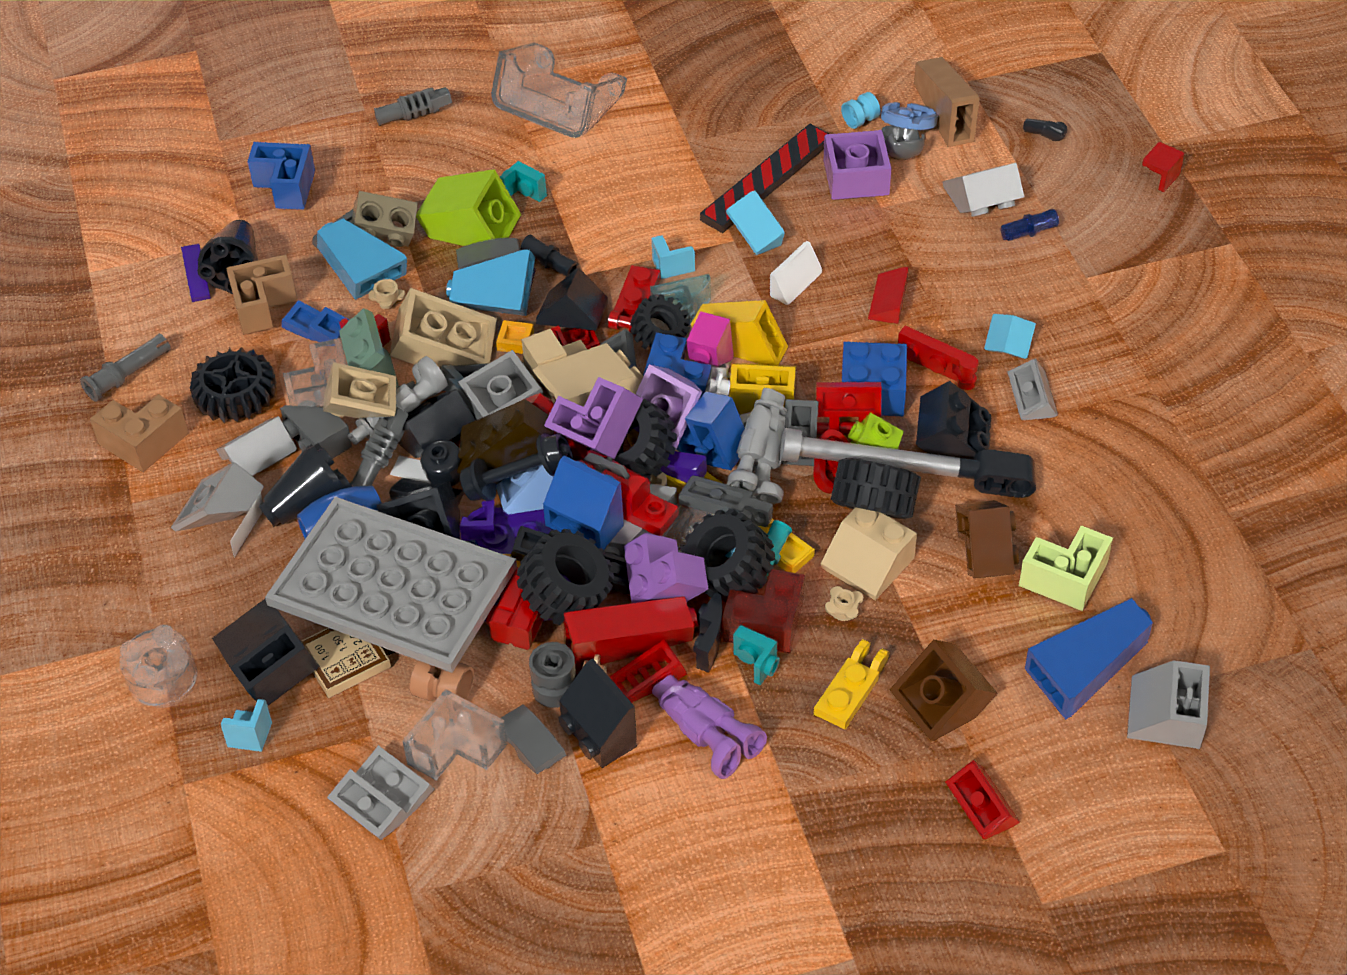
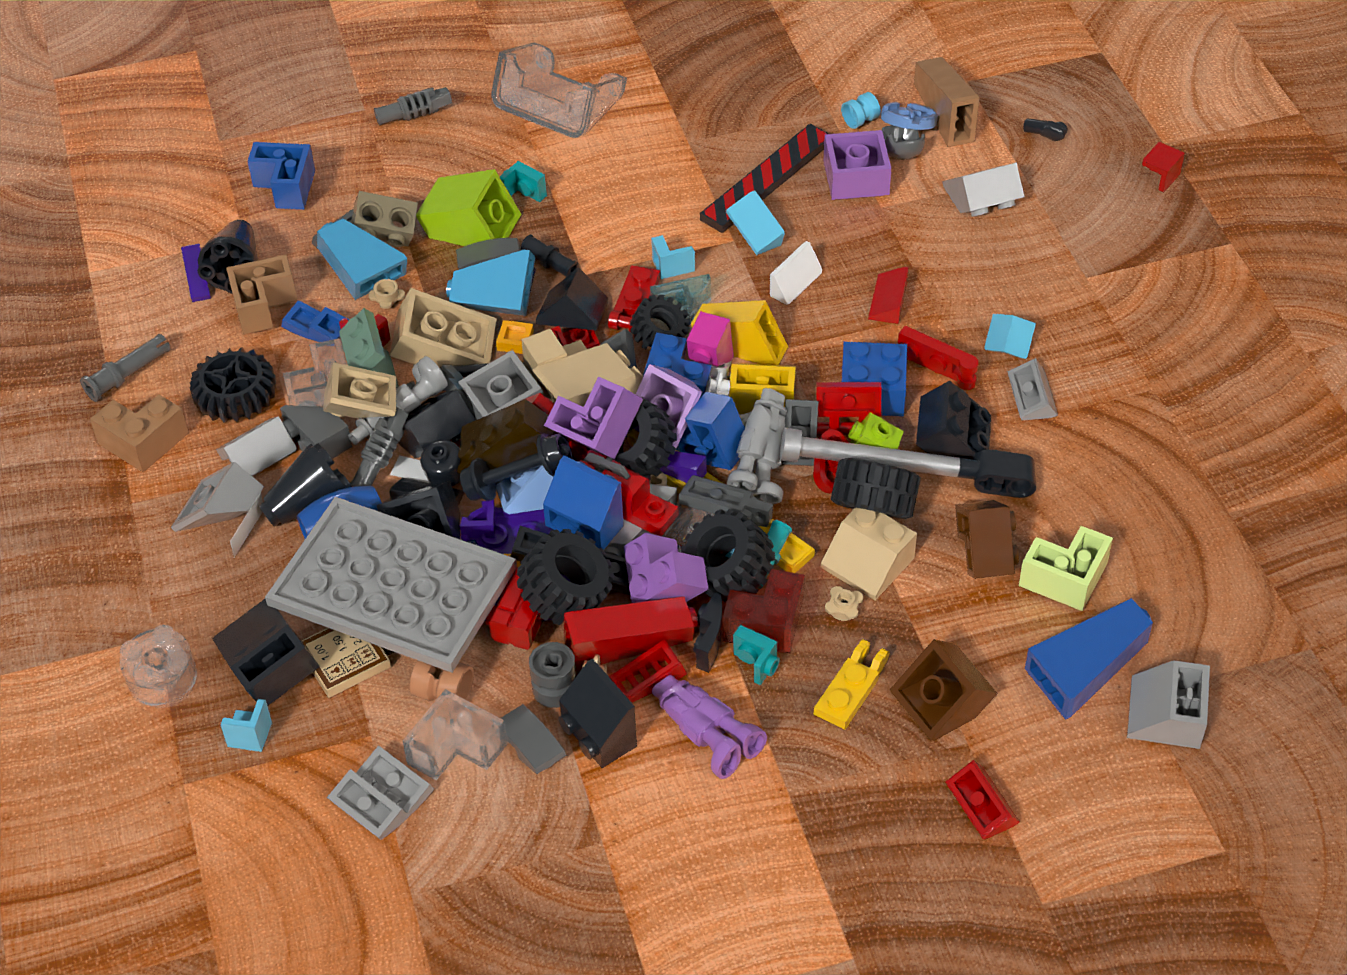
(1030, 225): clear blue axle -> none

